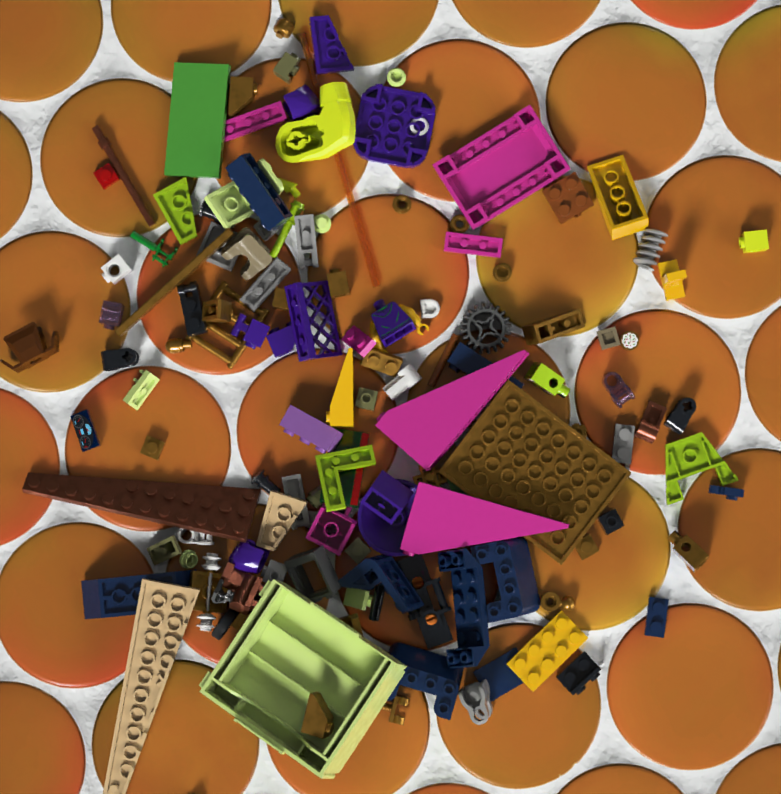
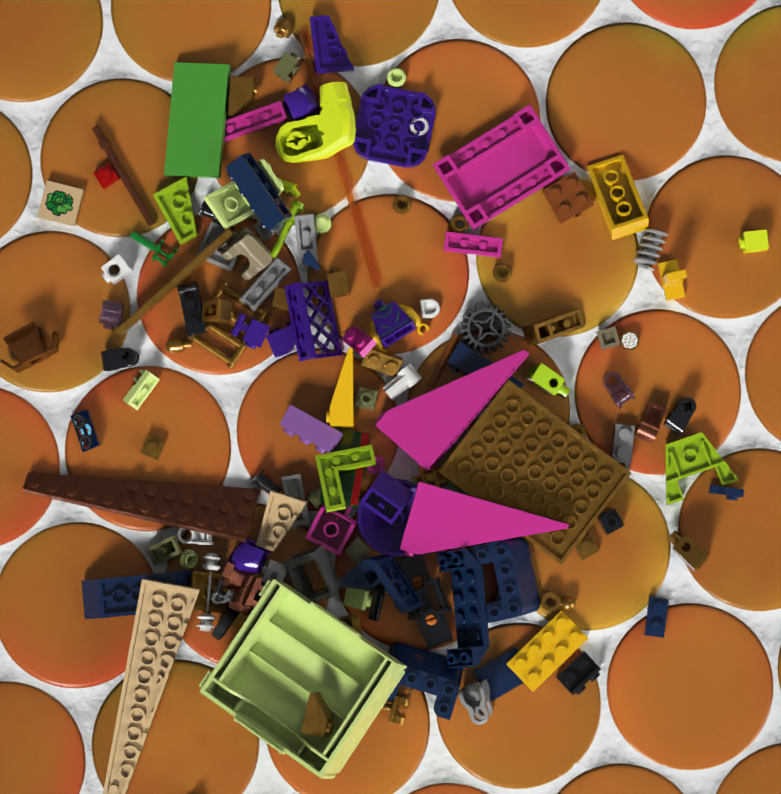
(60, 203): none -> tan tile
(310, 260): none -> dark blue slope
(380, 465): none -> dark pink plate

